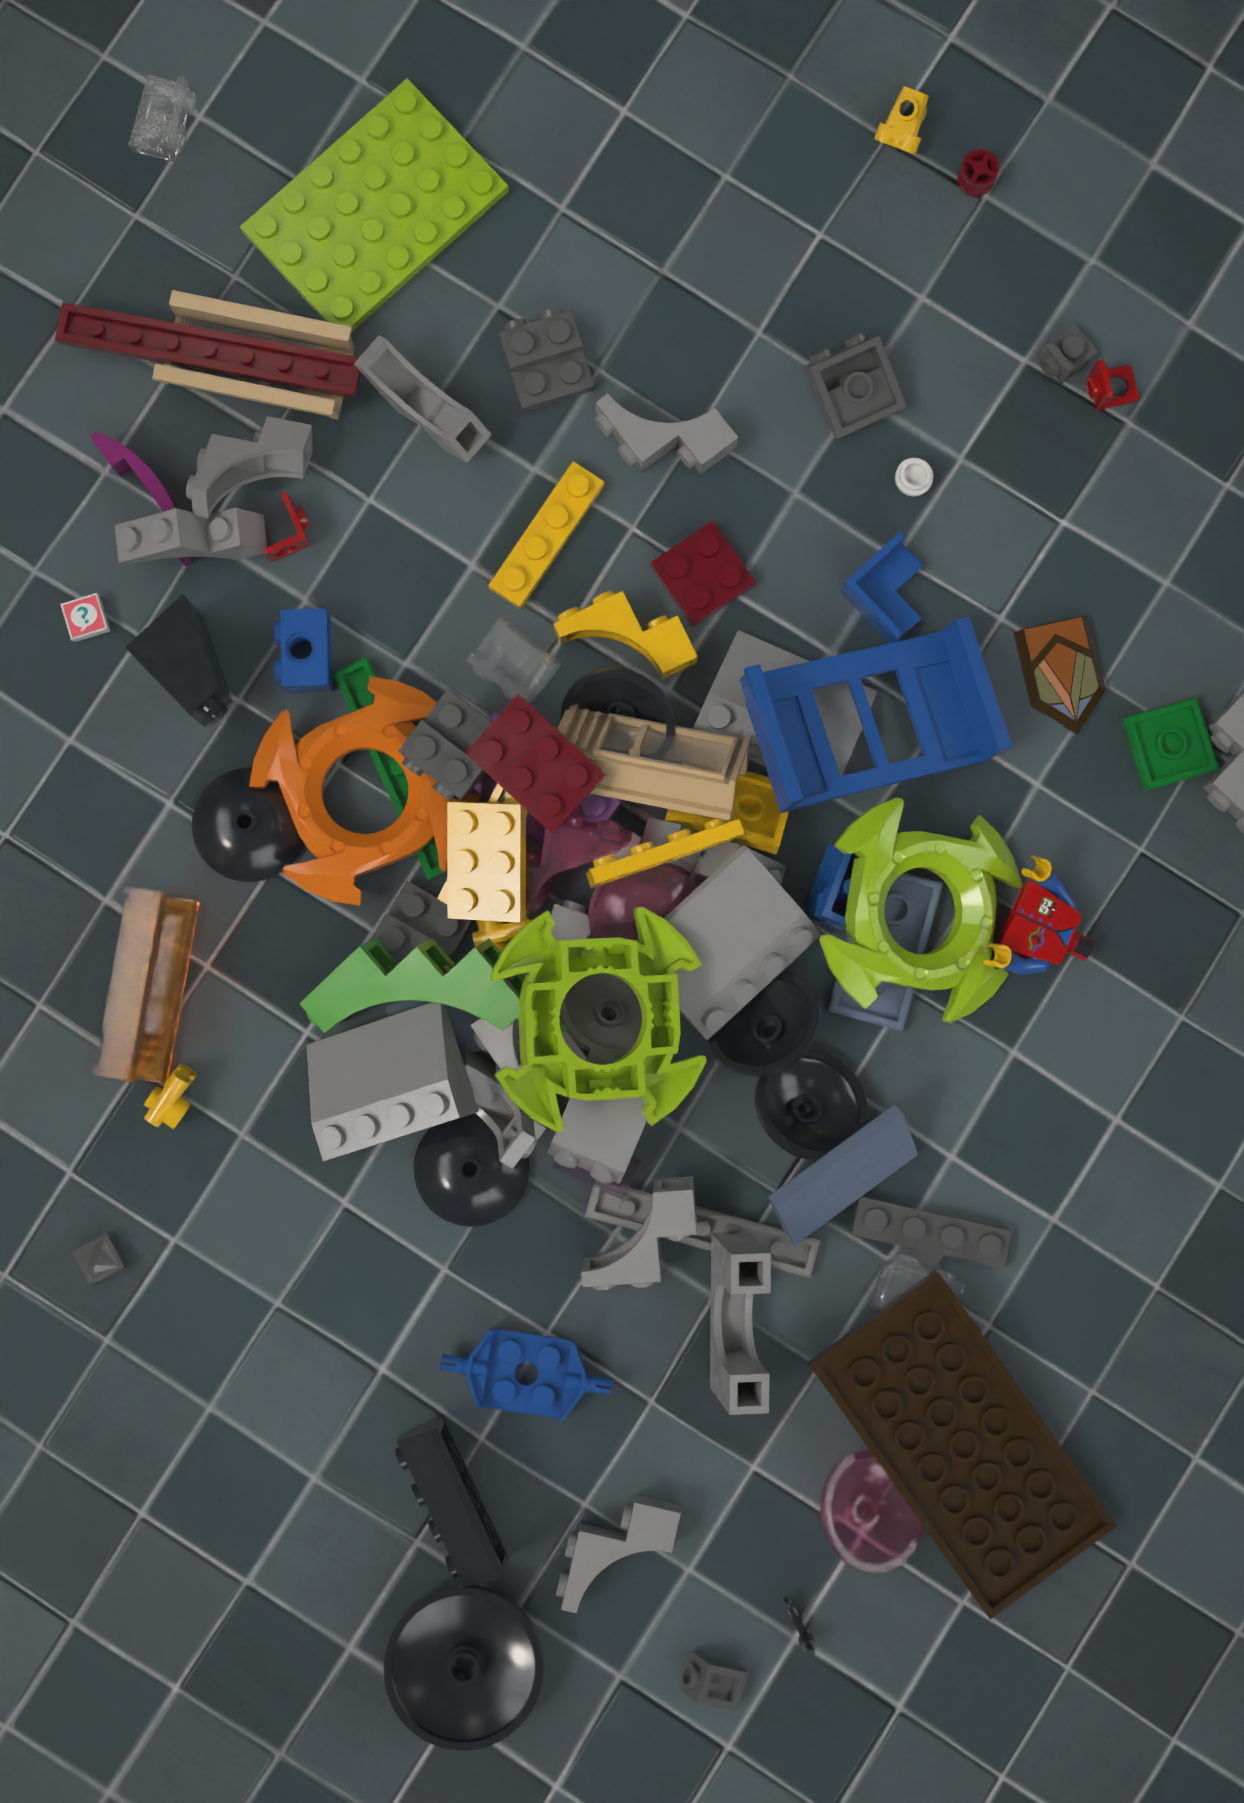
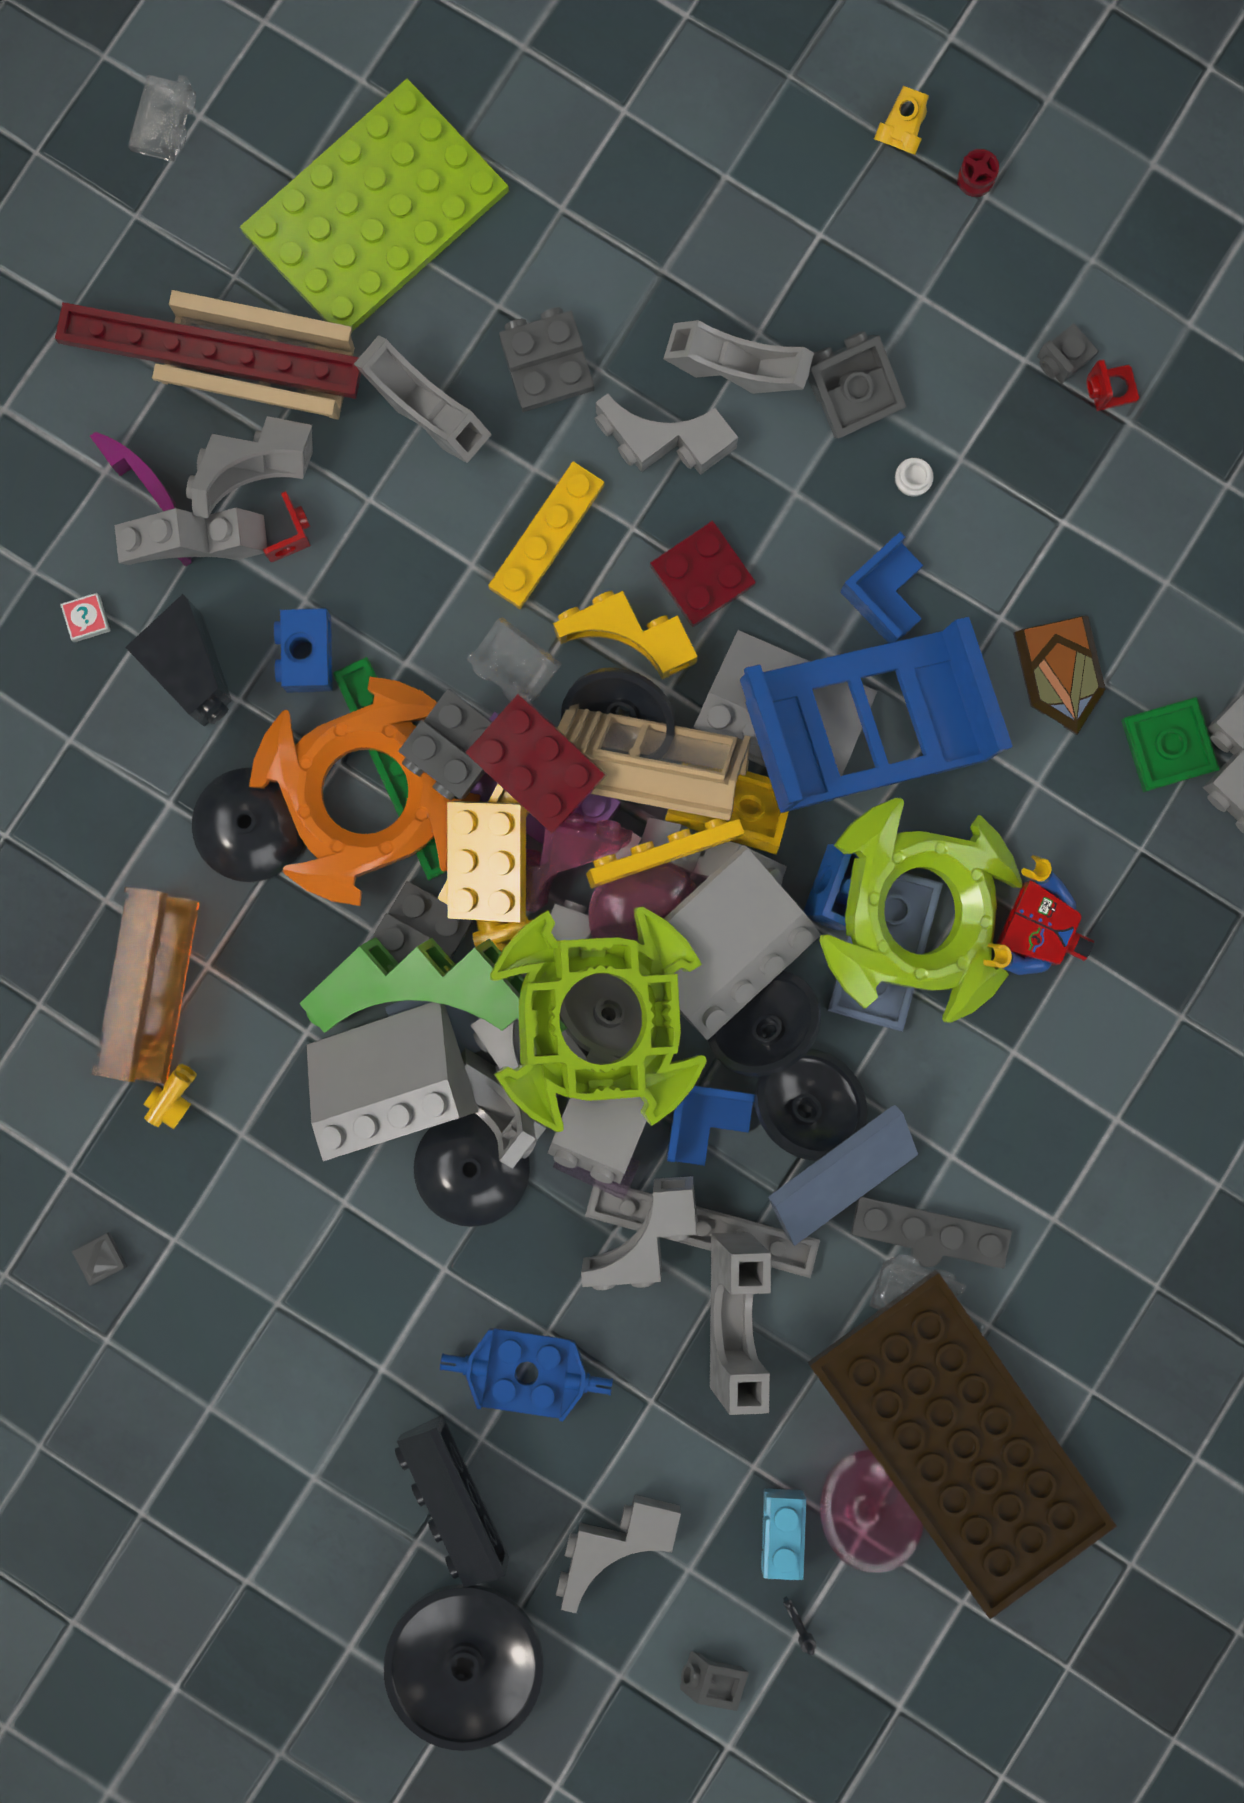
(697, 1113): none -> blue panel
(749, 364): none -> light grey arch
(783, 1534): none -> medium azure brick

